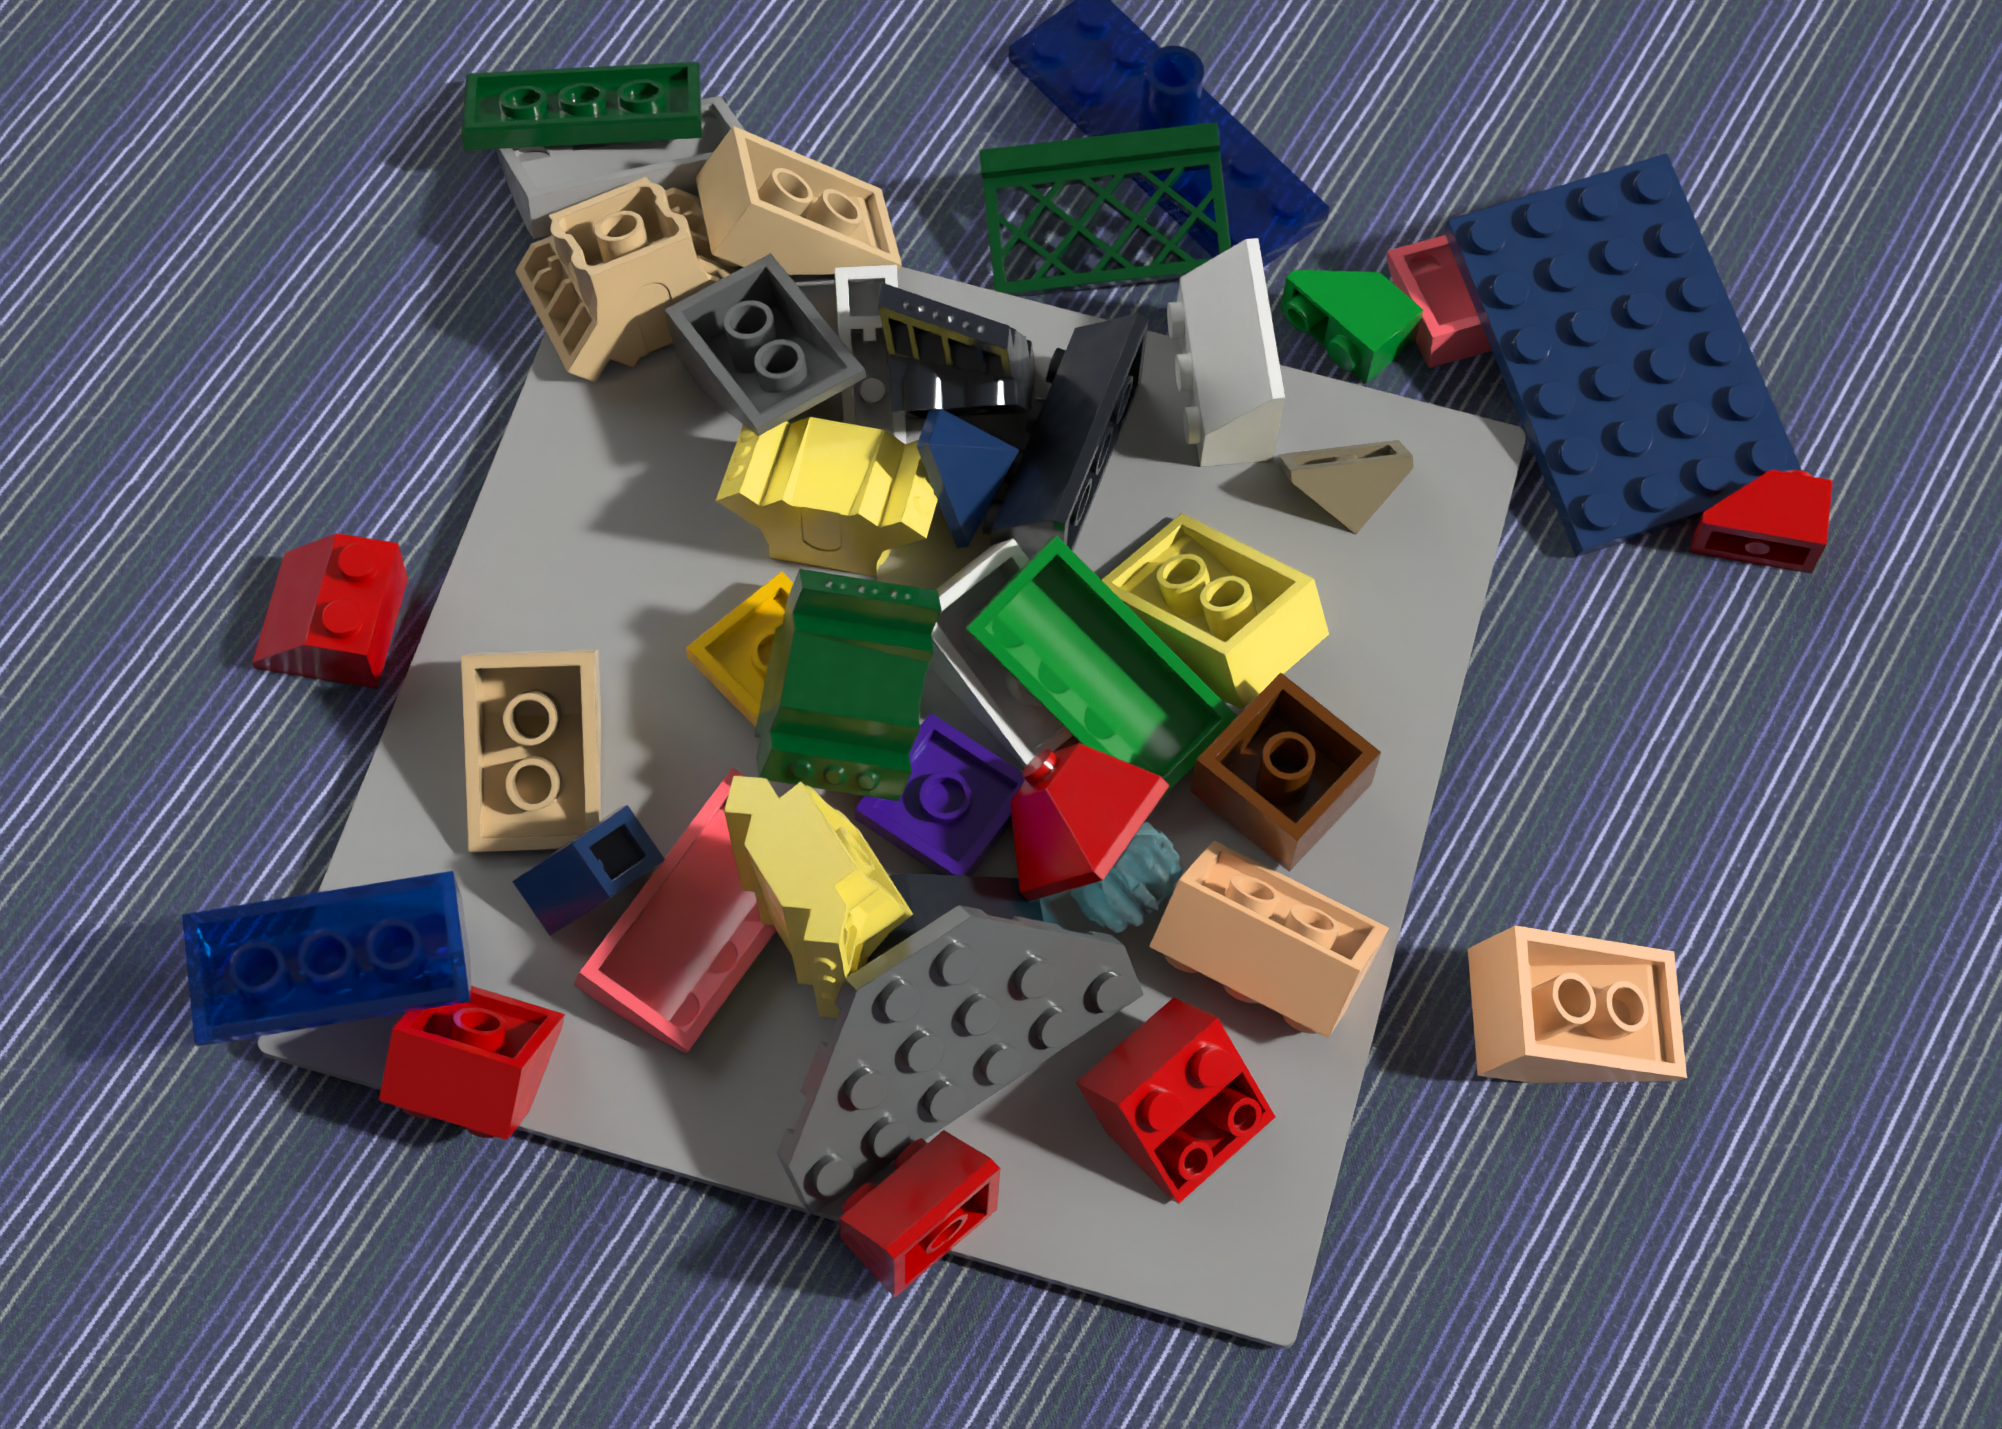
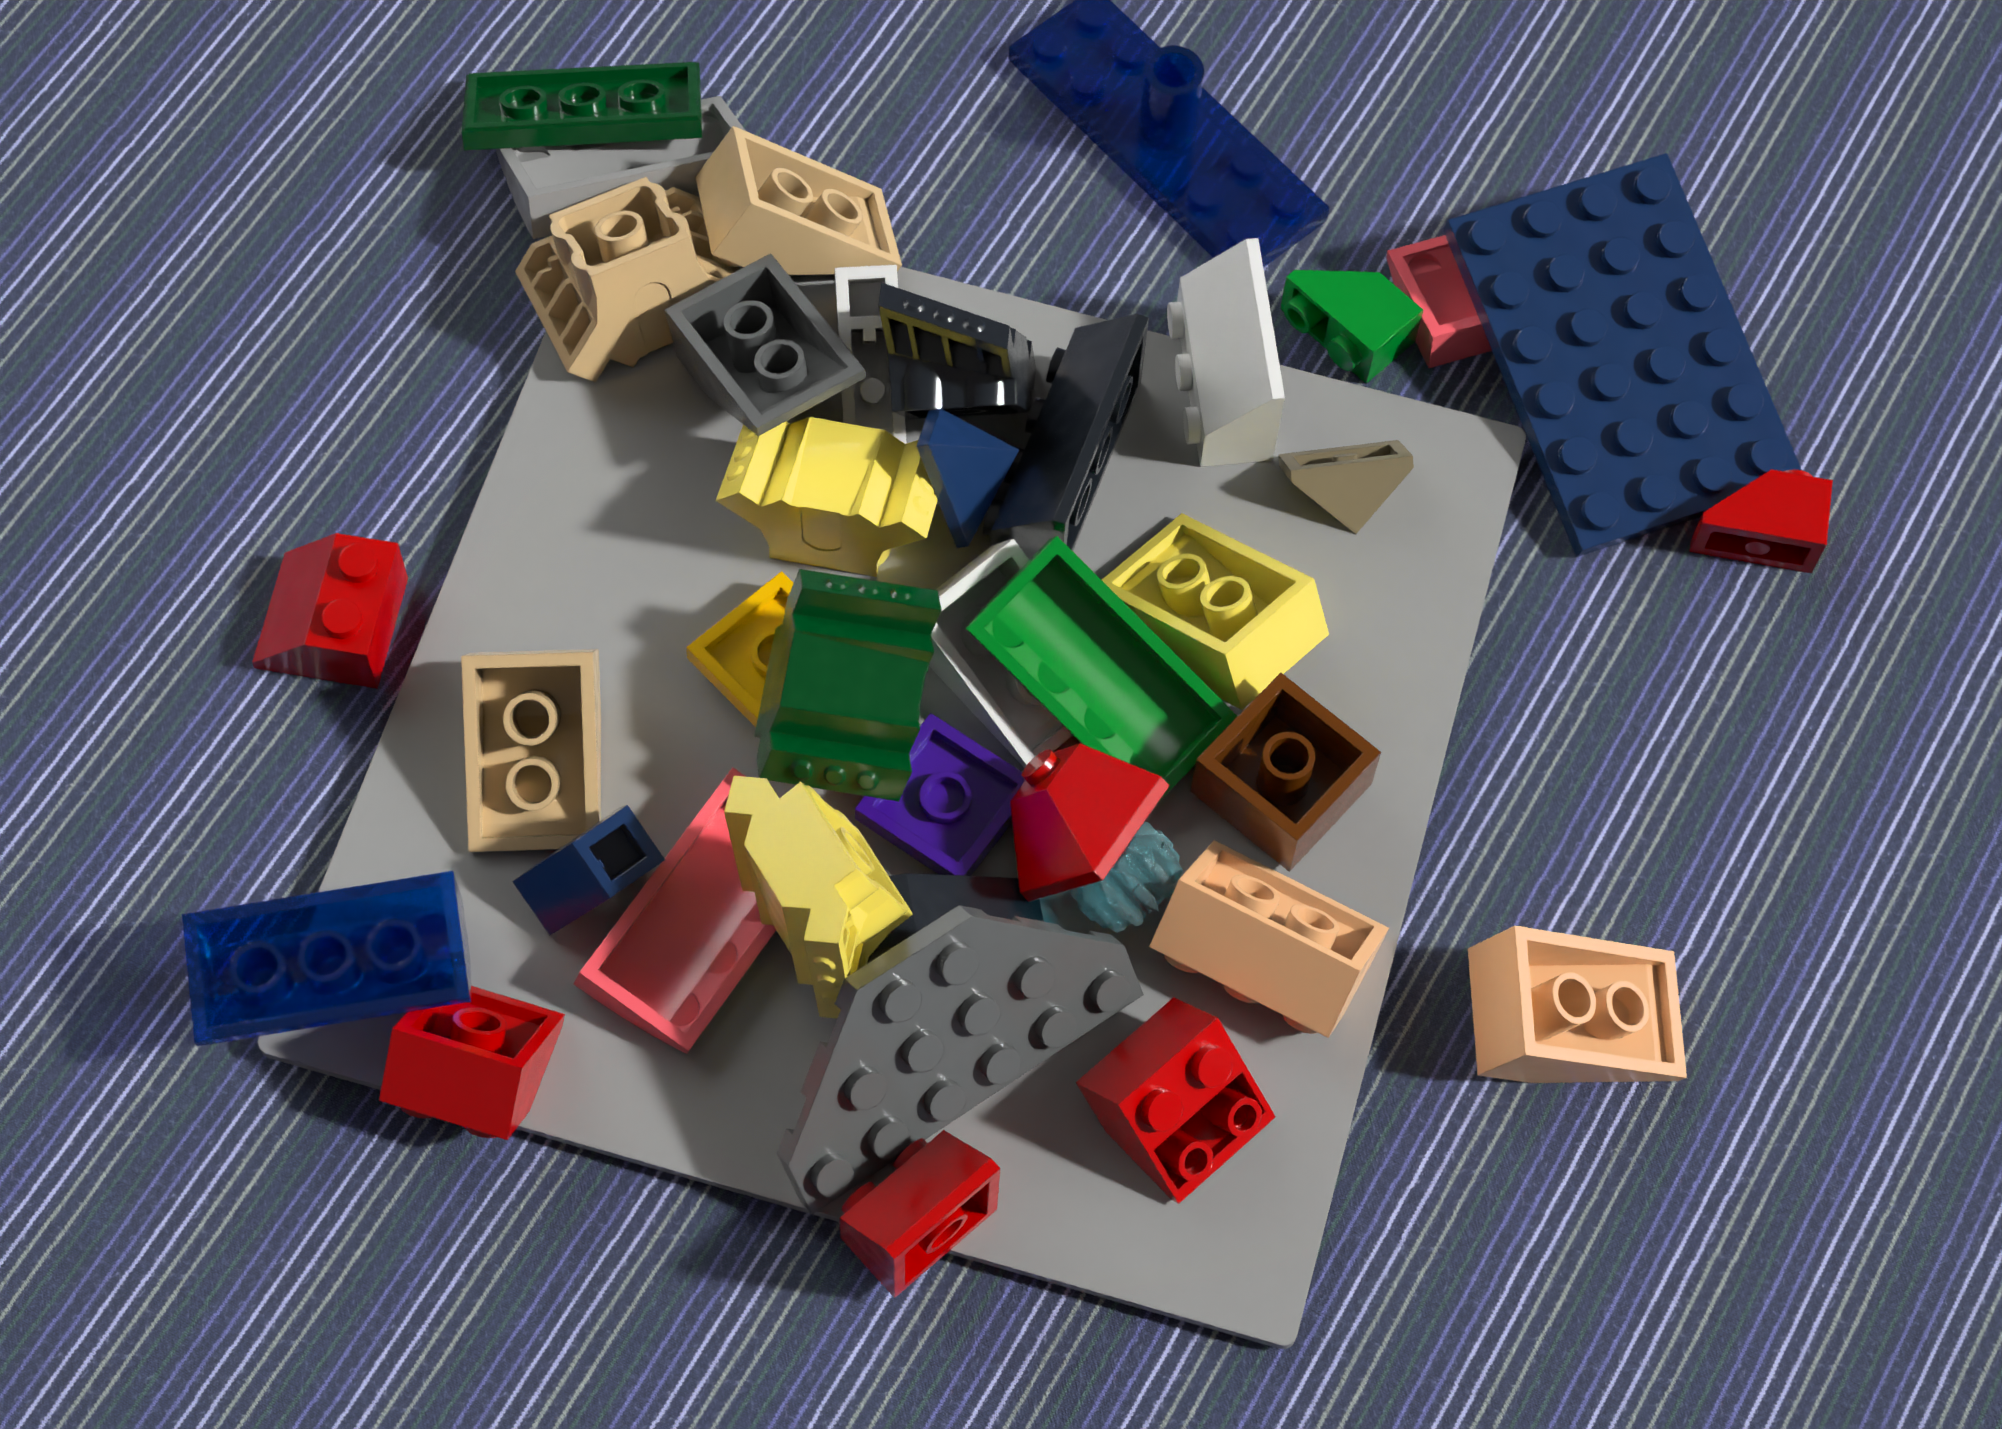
(1097, 160): dark green fence -> none

